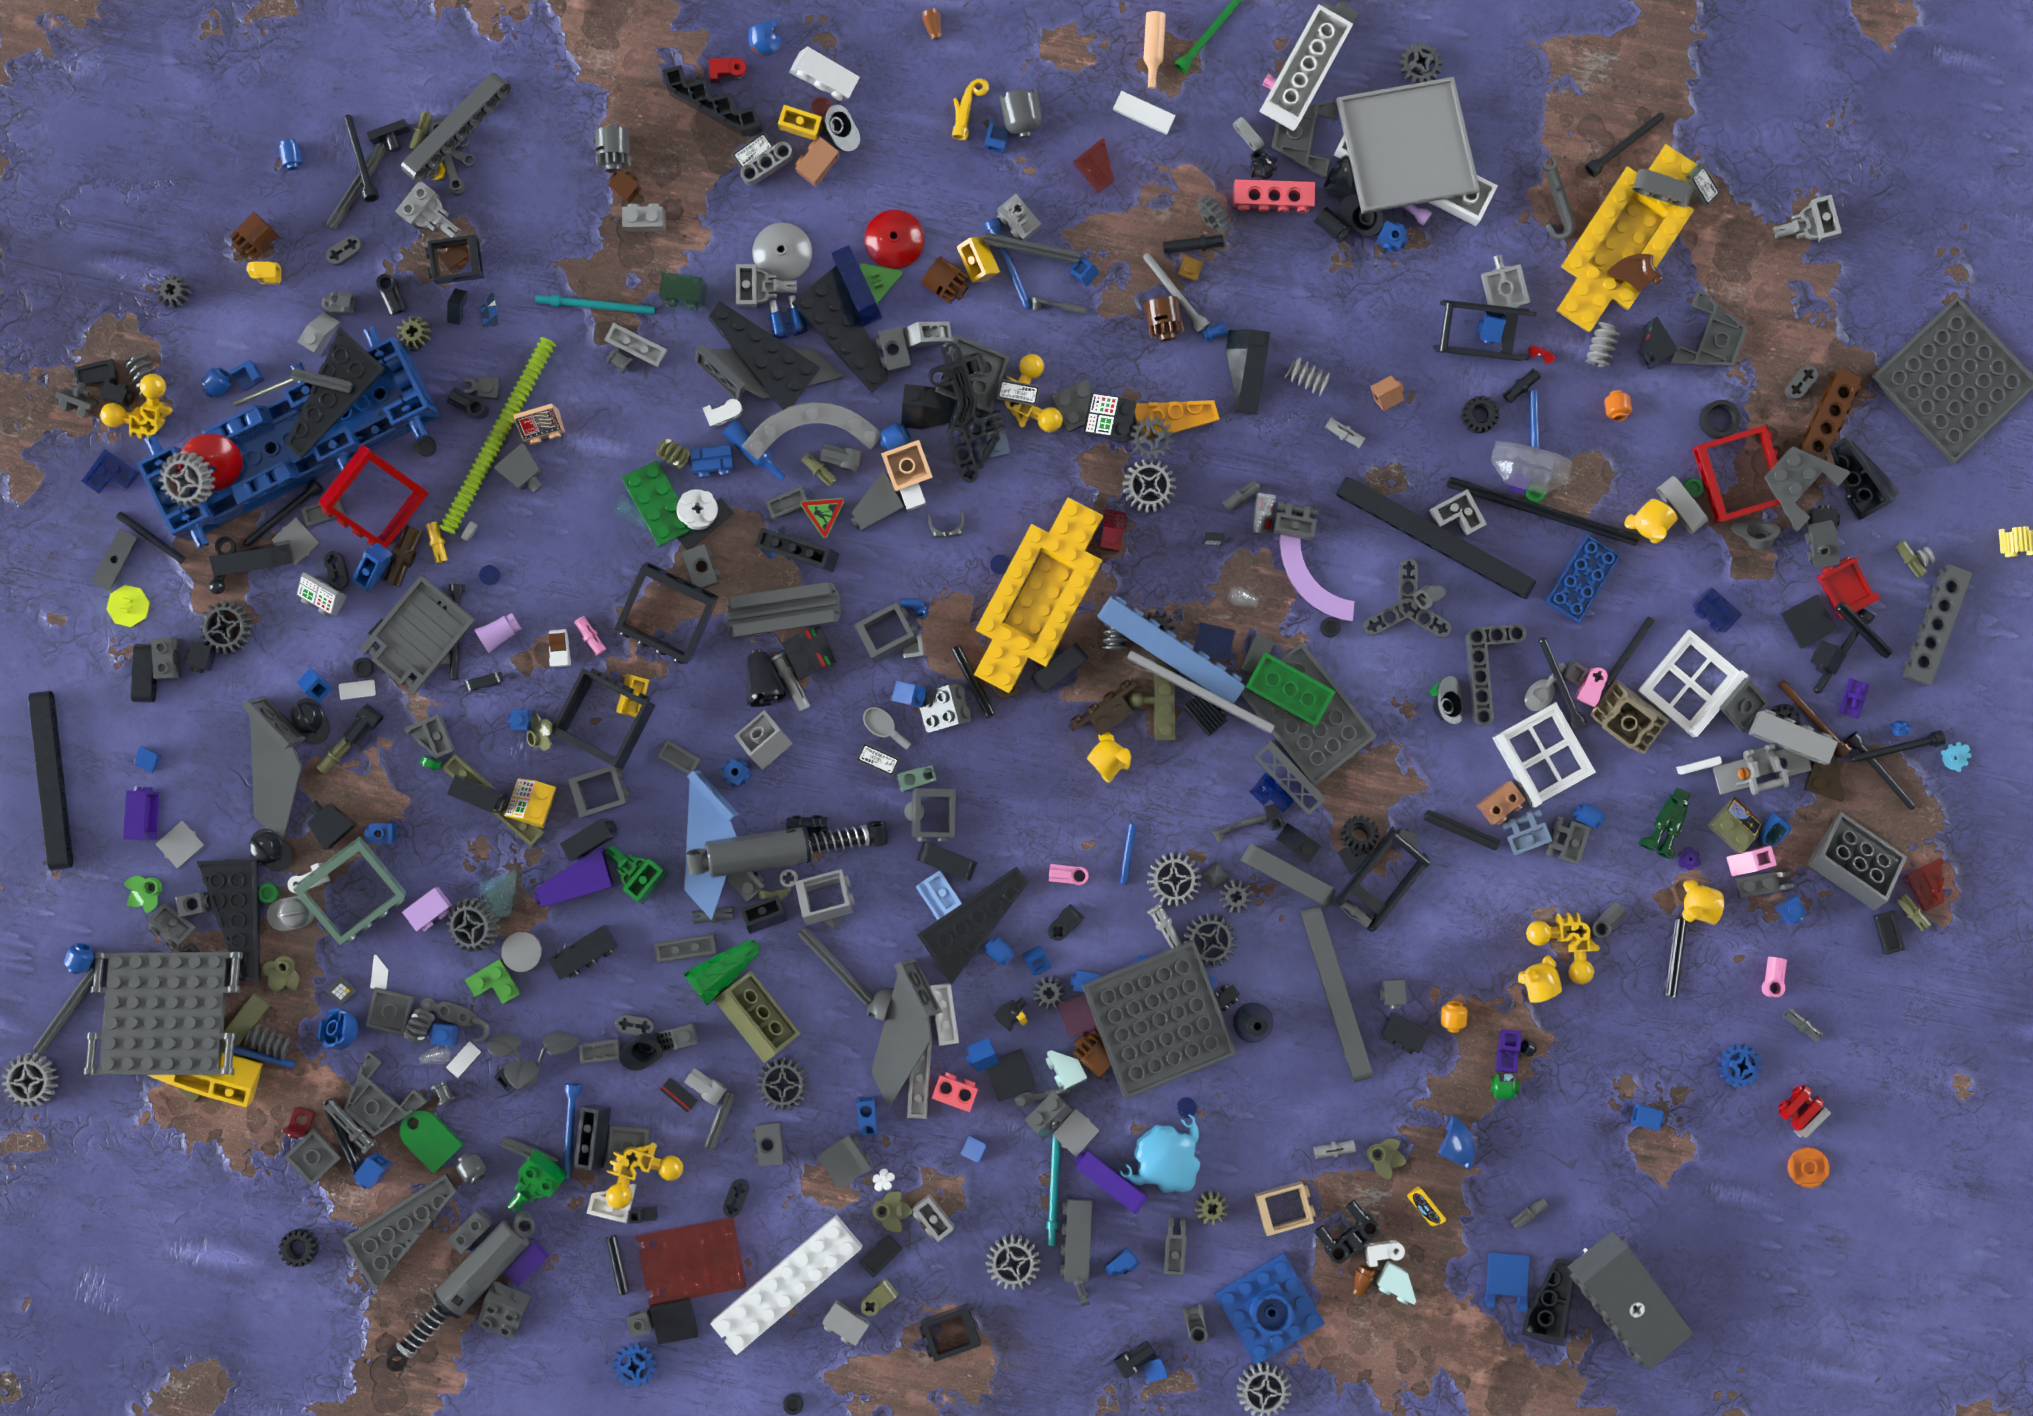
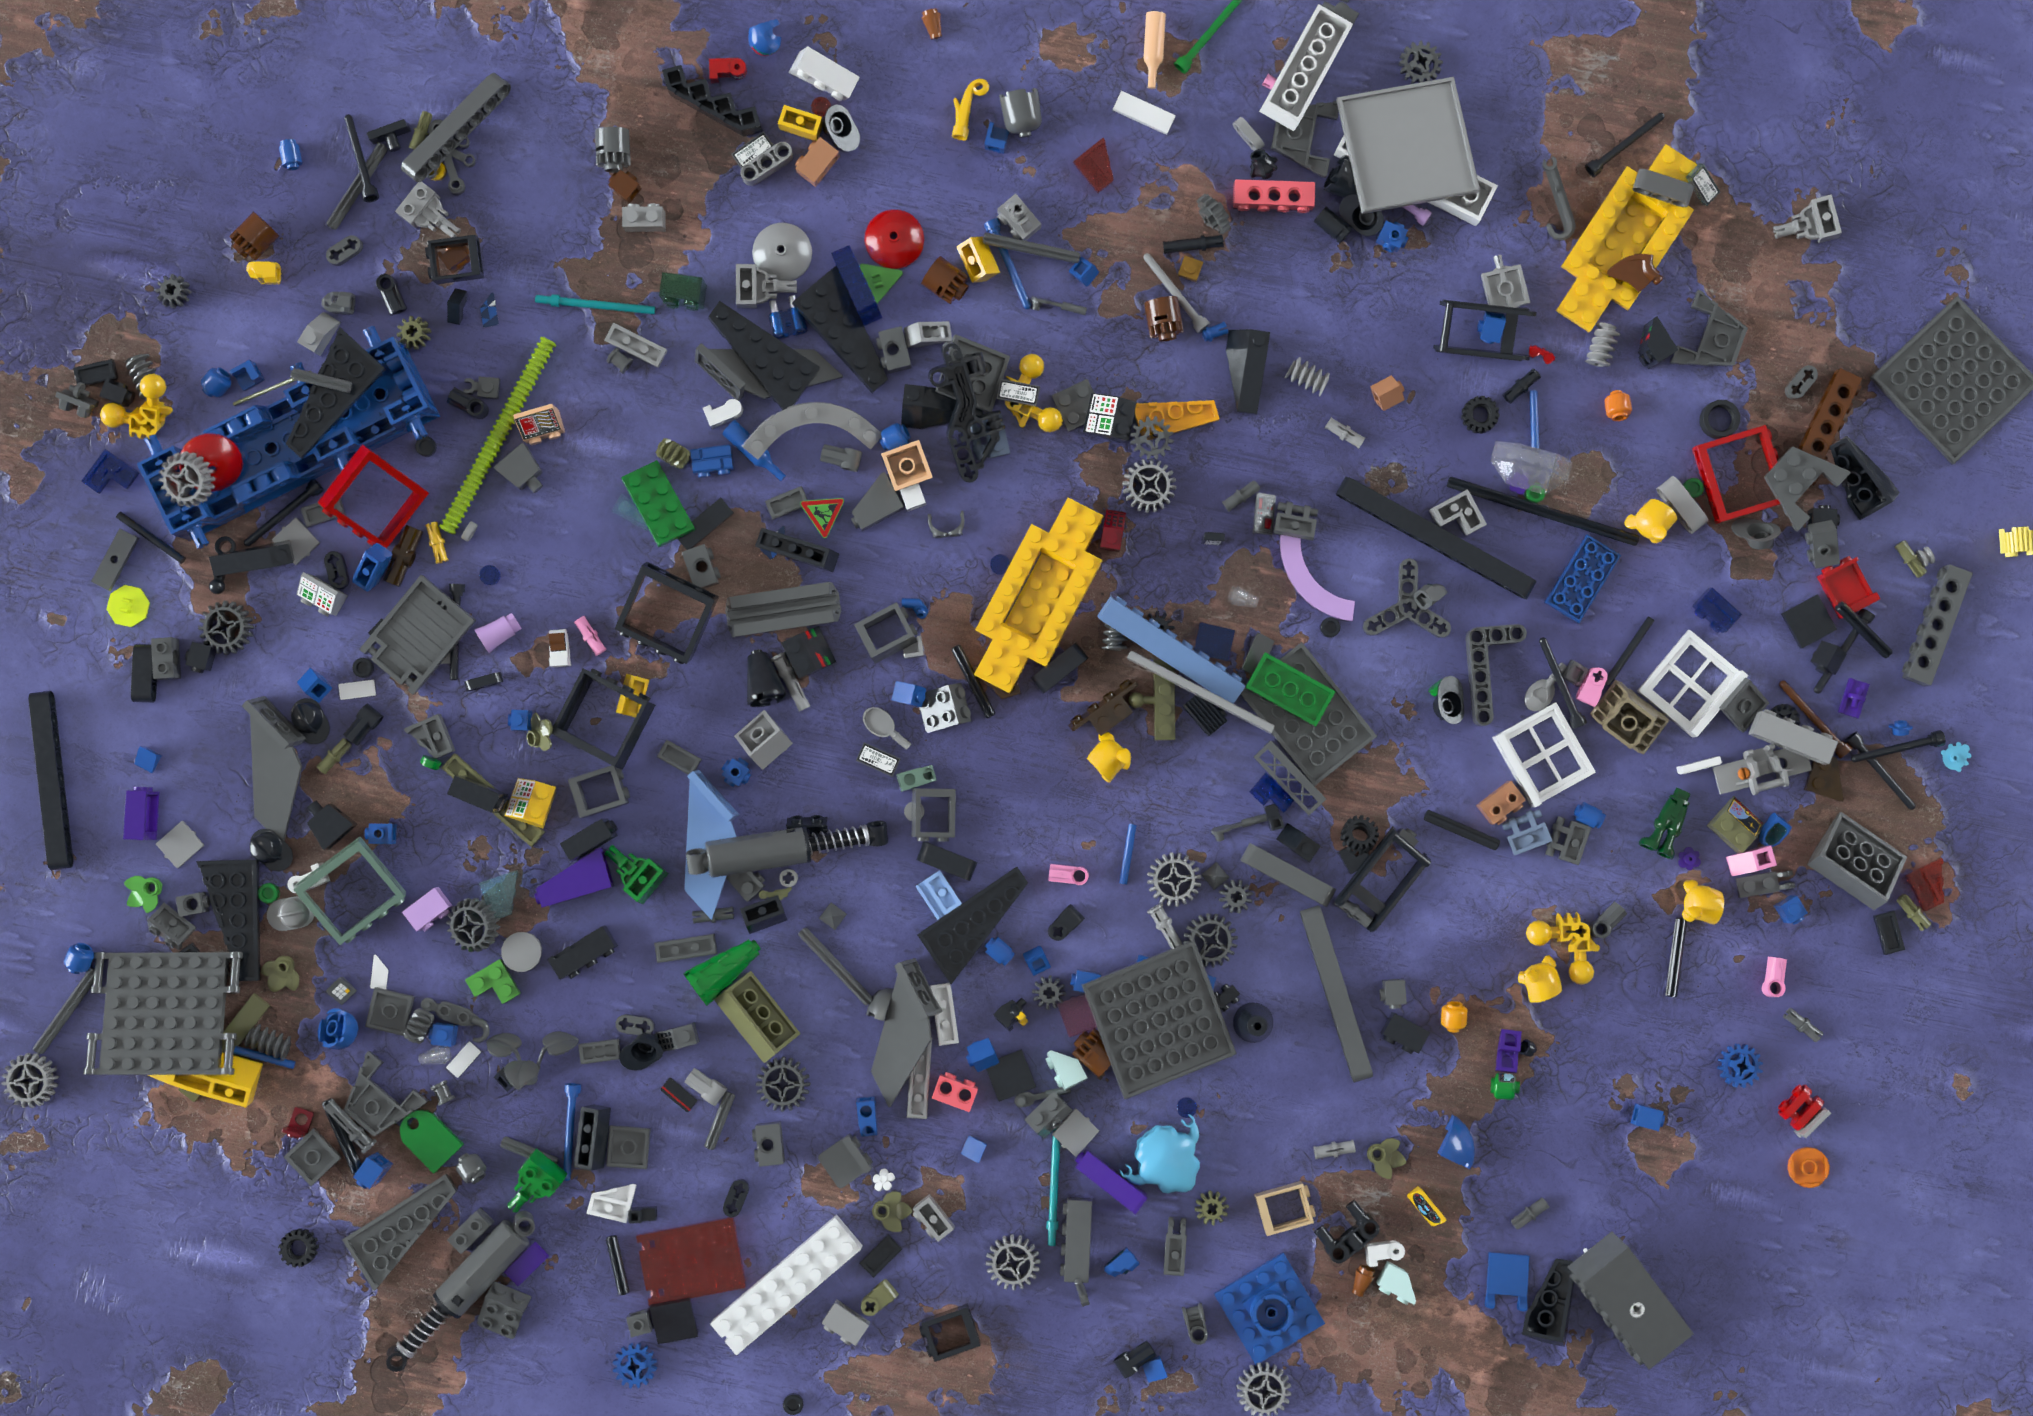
(619, 1194): yellow piece -> none
(697, 498): white plate -> none
(819, 469): olive axle -> none
(821, 881): light grey window -> none

